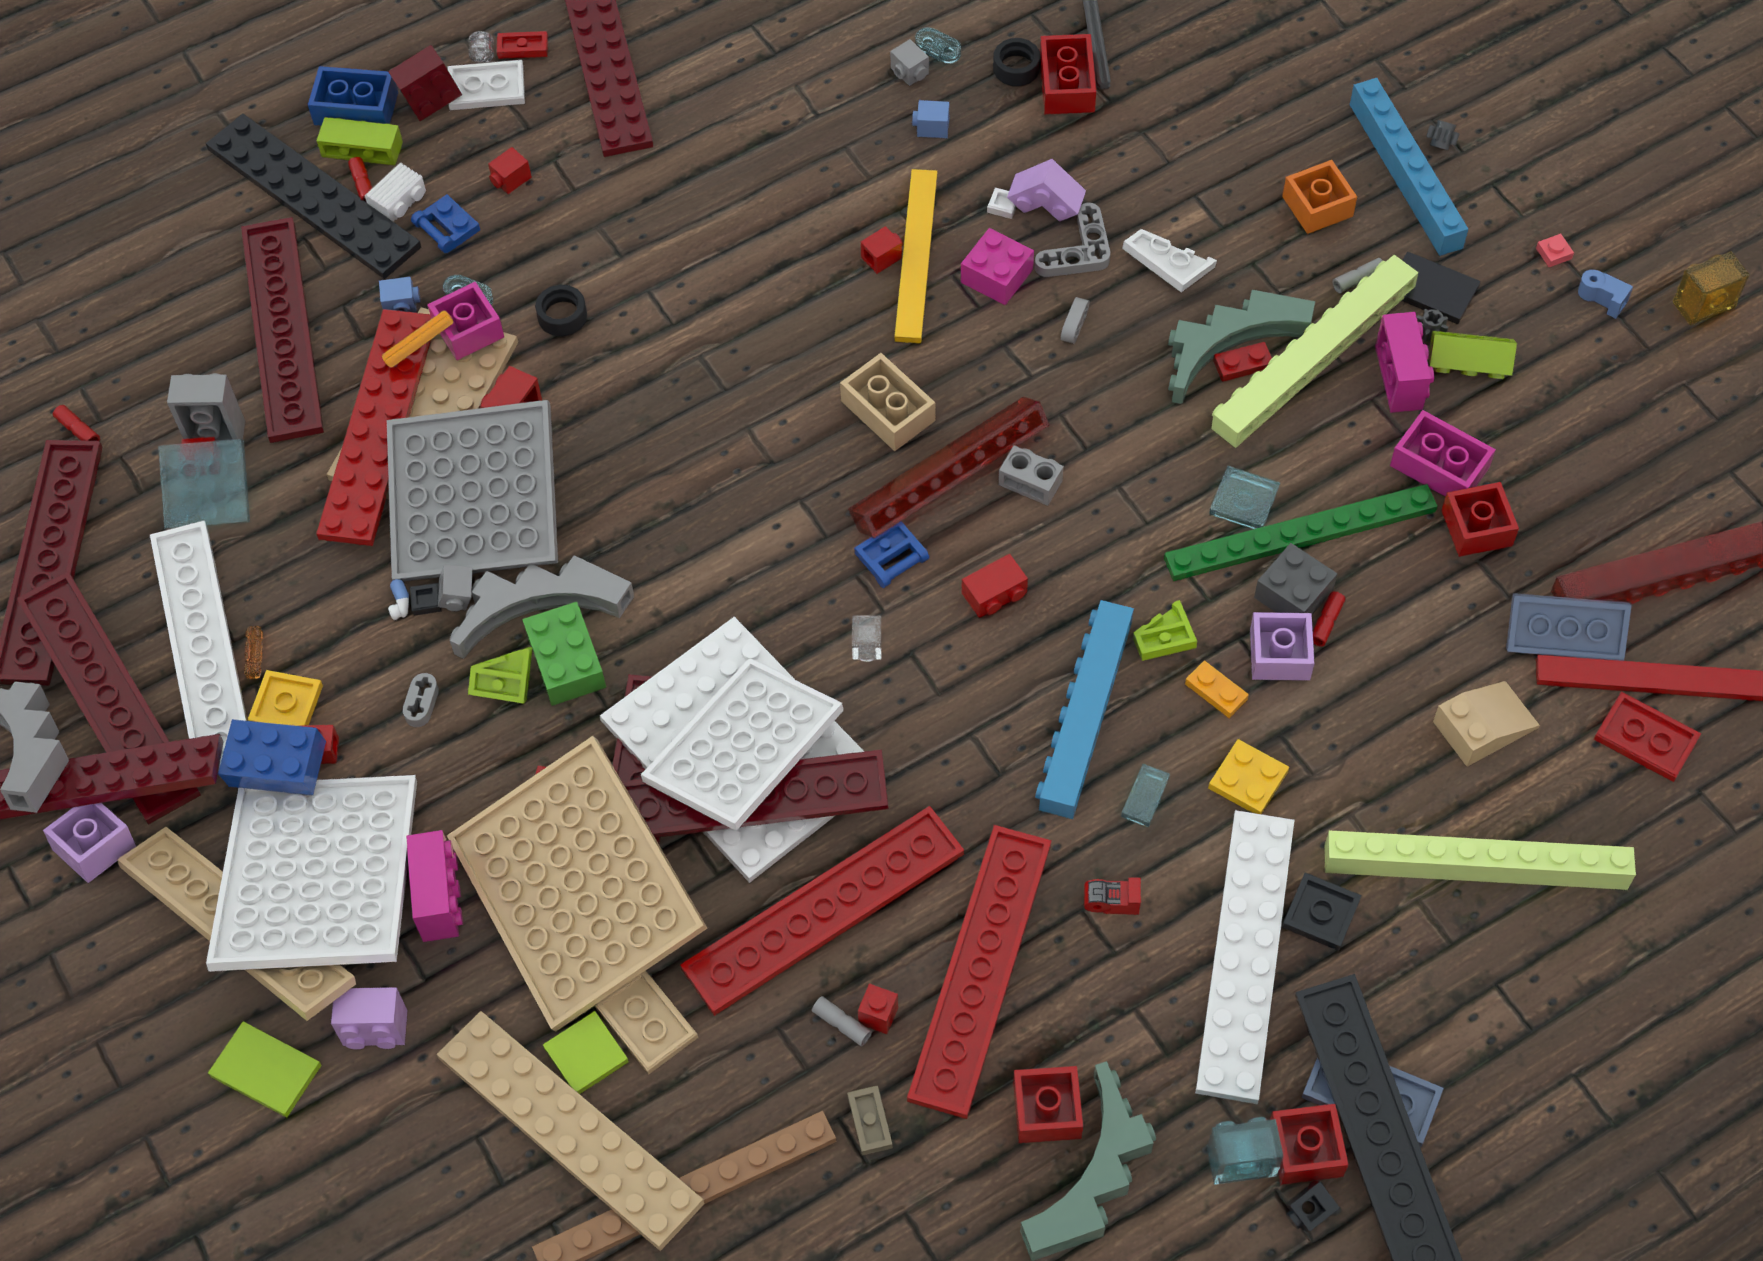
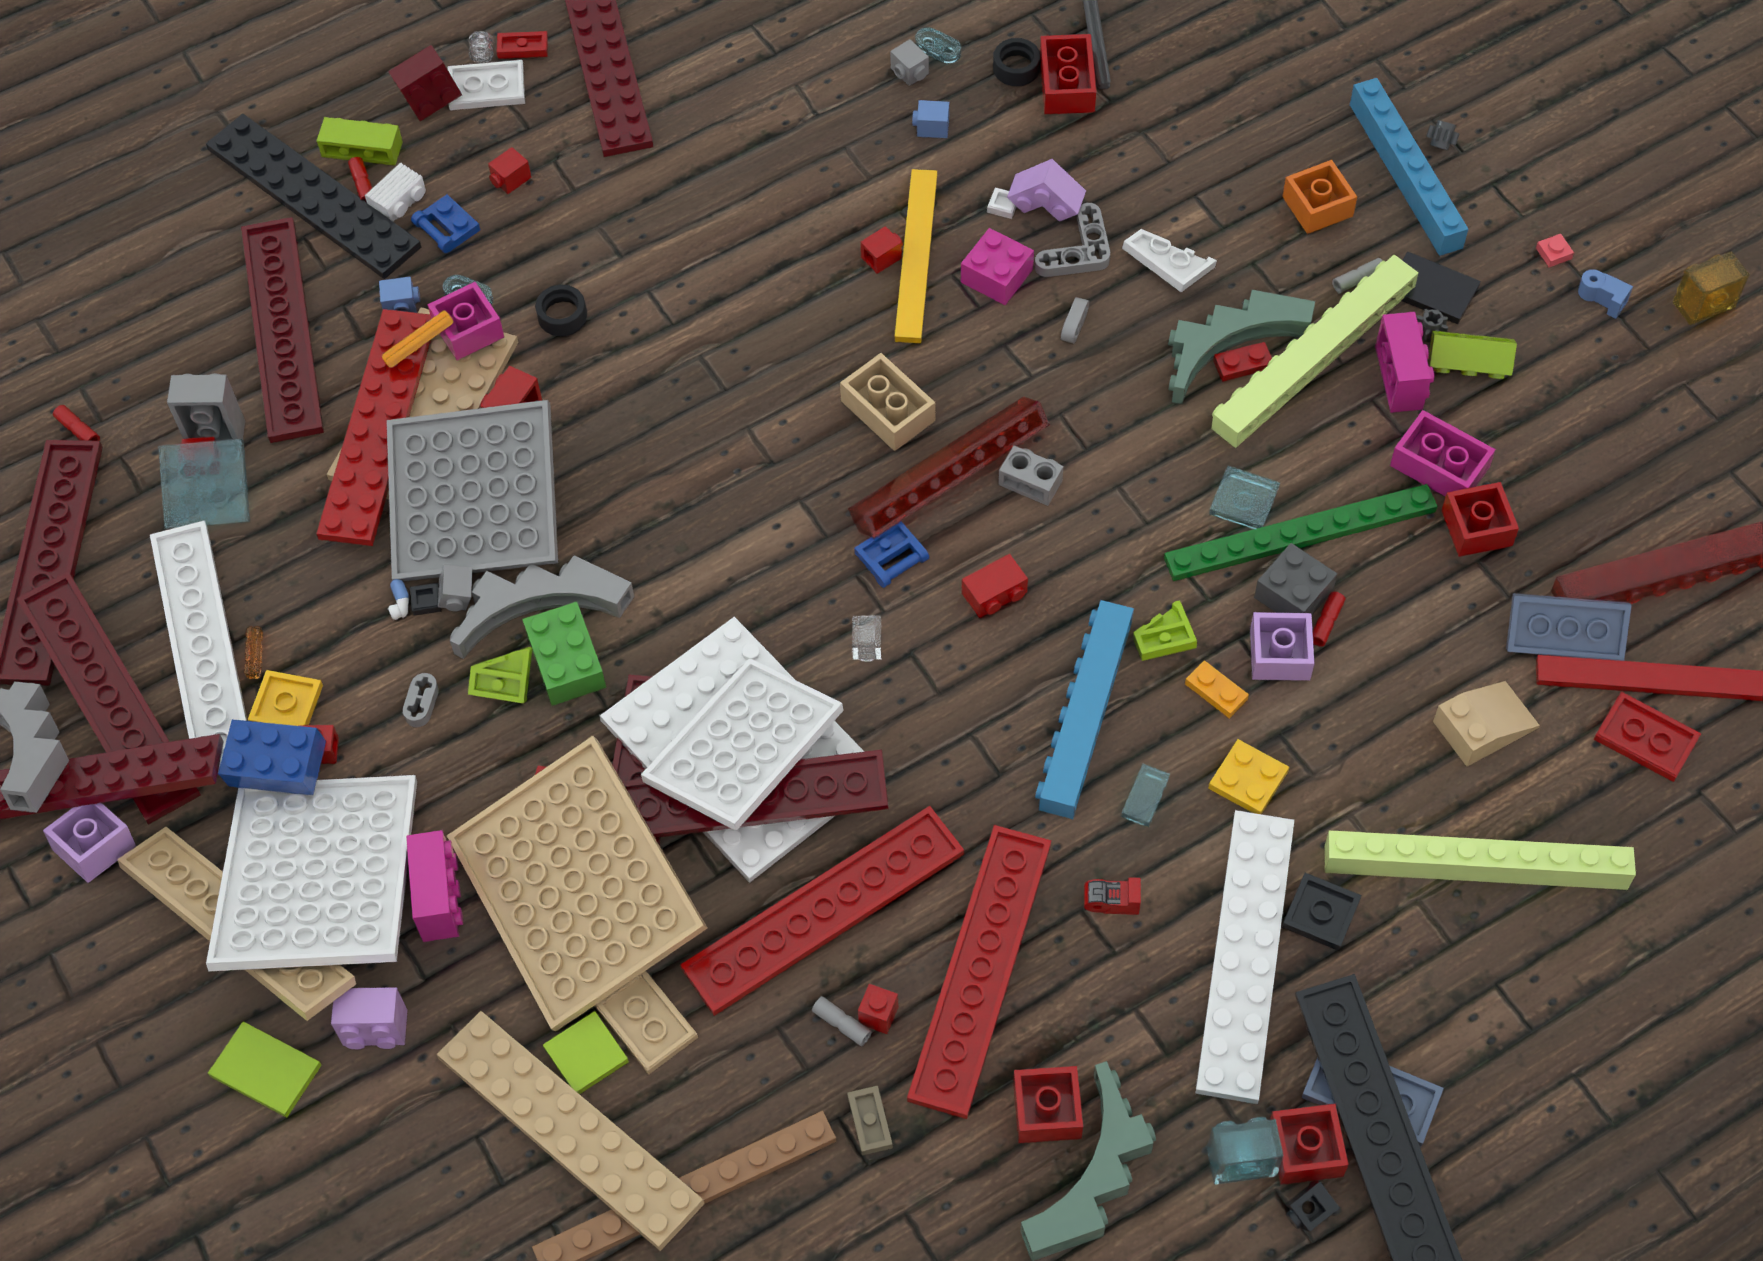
(352, 95): blue brick -> none

